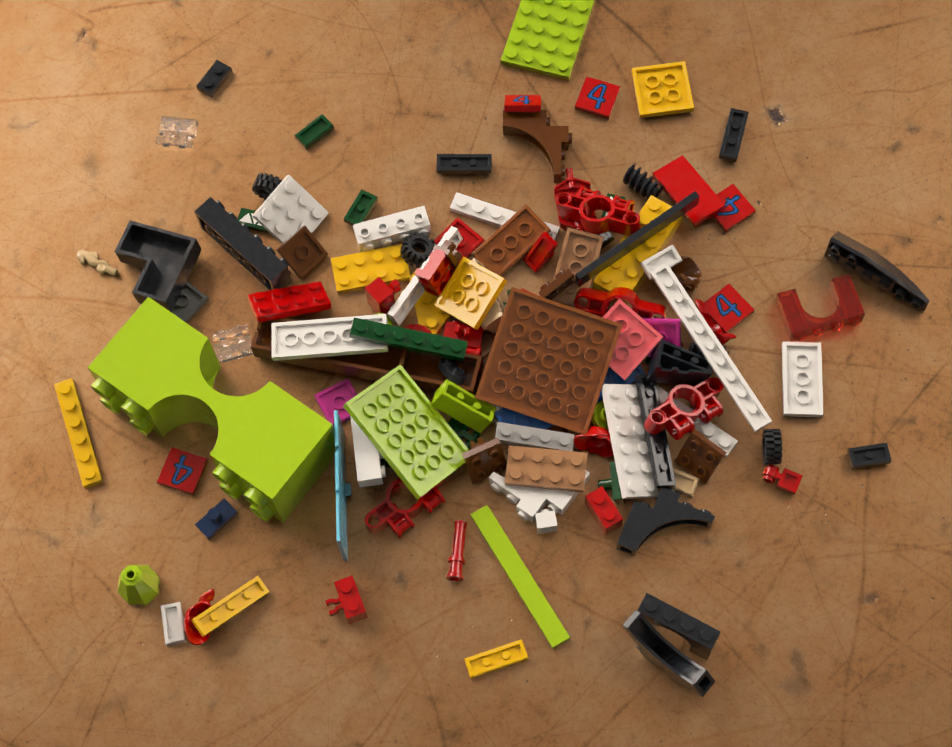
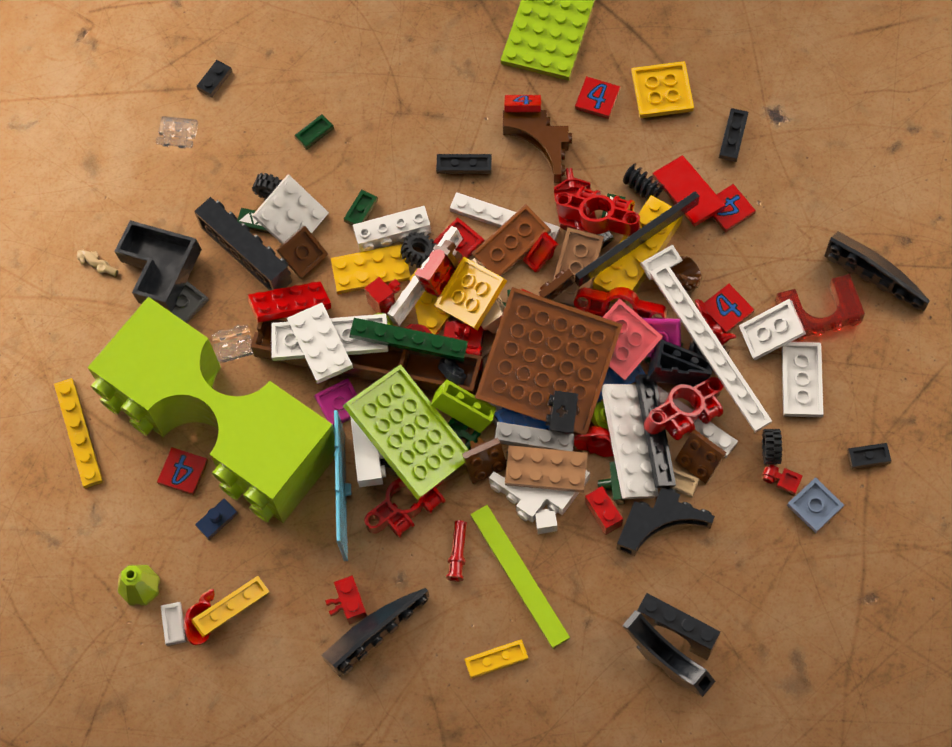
(320, 343): none -> white plate
(370, 632): none -> black wedge
(569, 403): none -> black brick
(772, 329): none -> white plate
(815, 505): none -> sand blue plate

